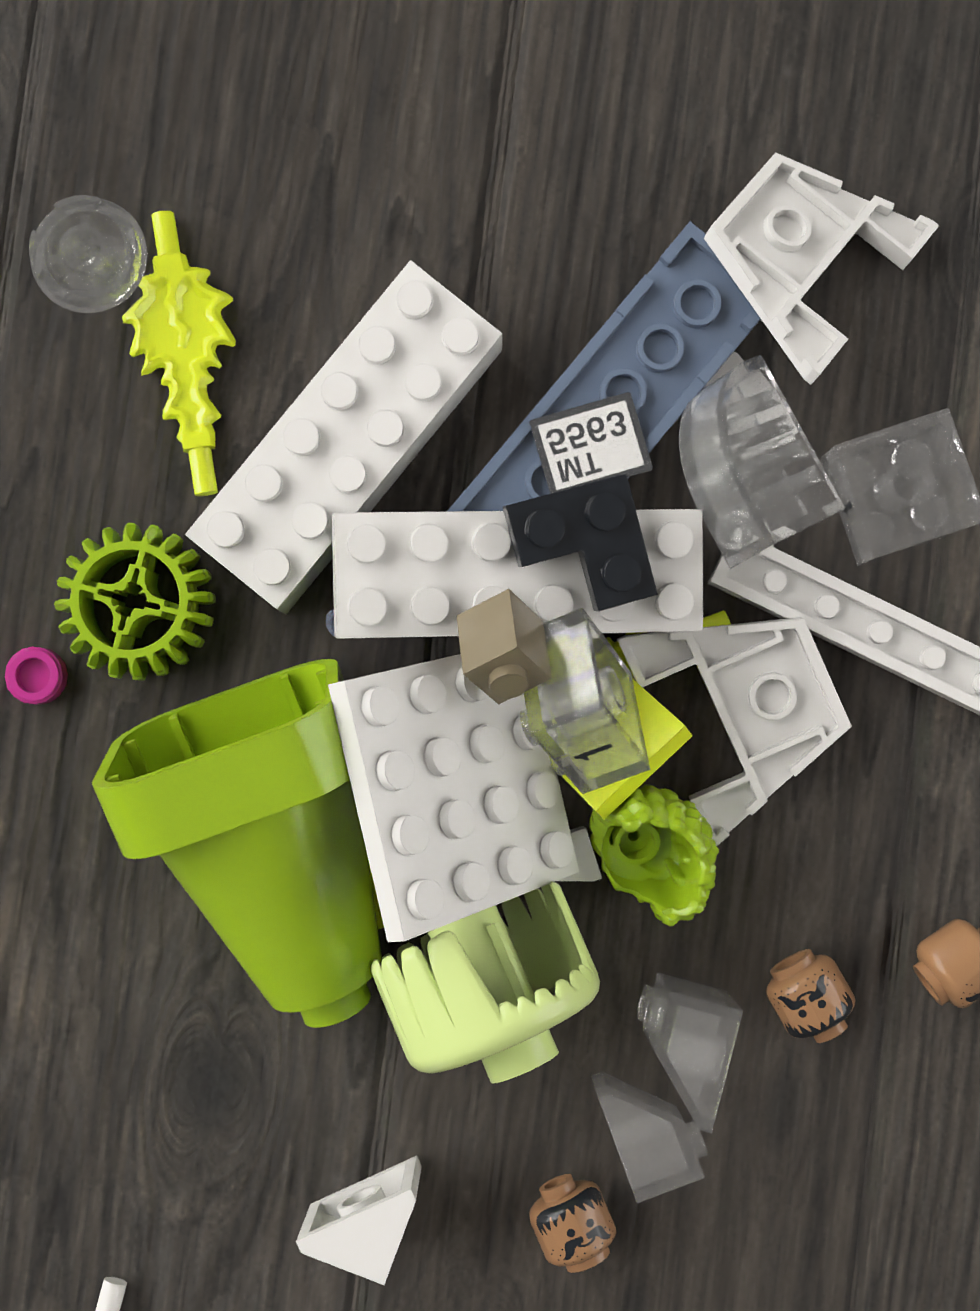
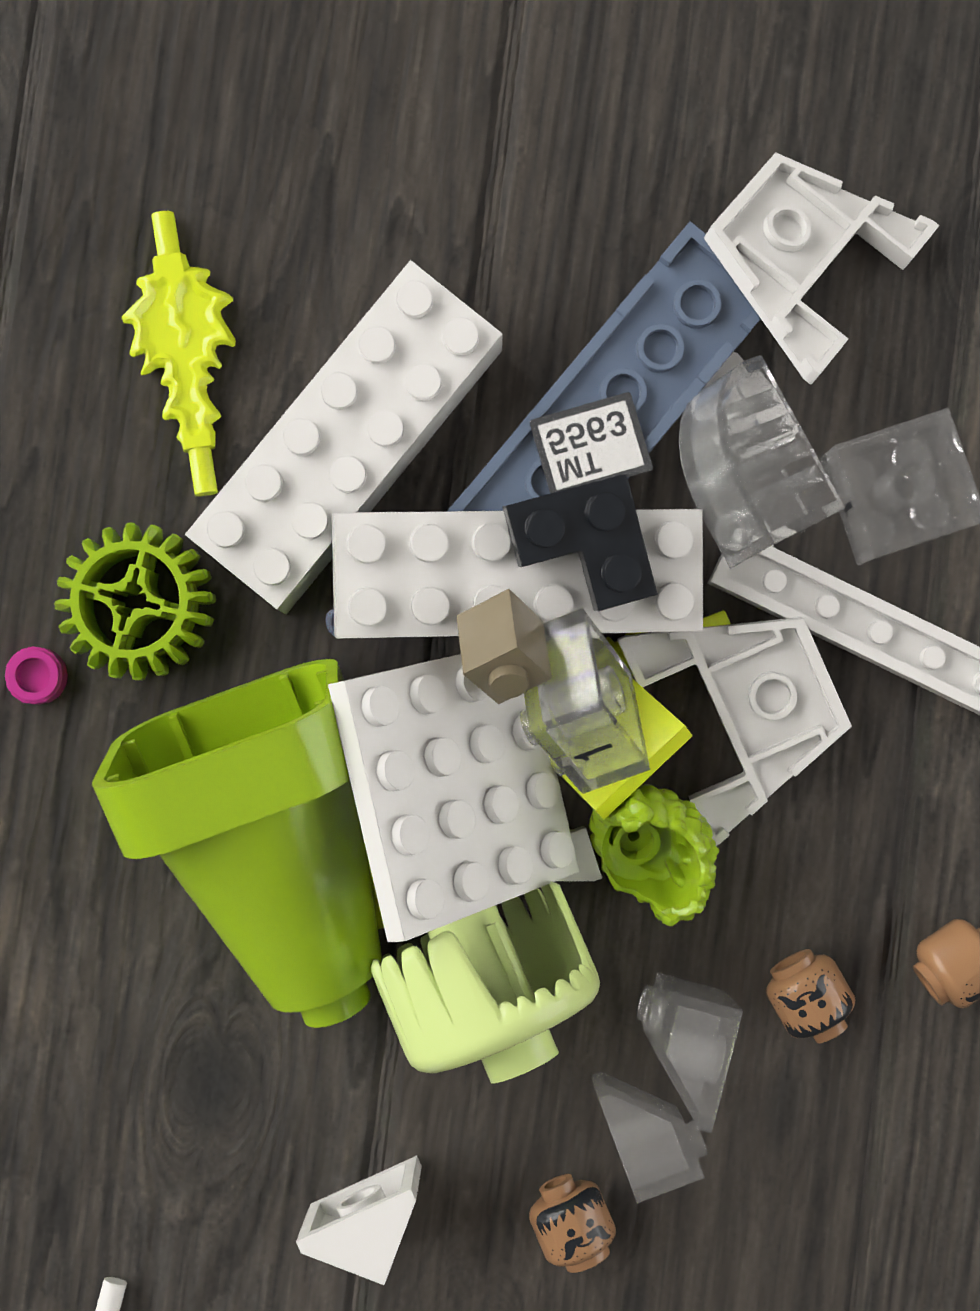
(88, 254): clear cone -> none

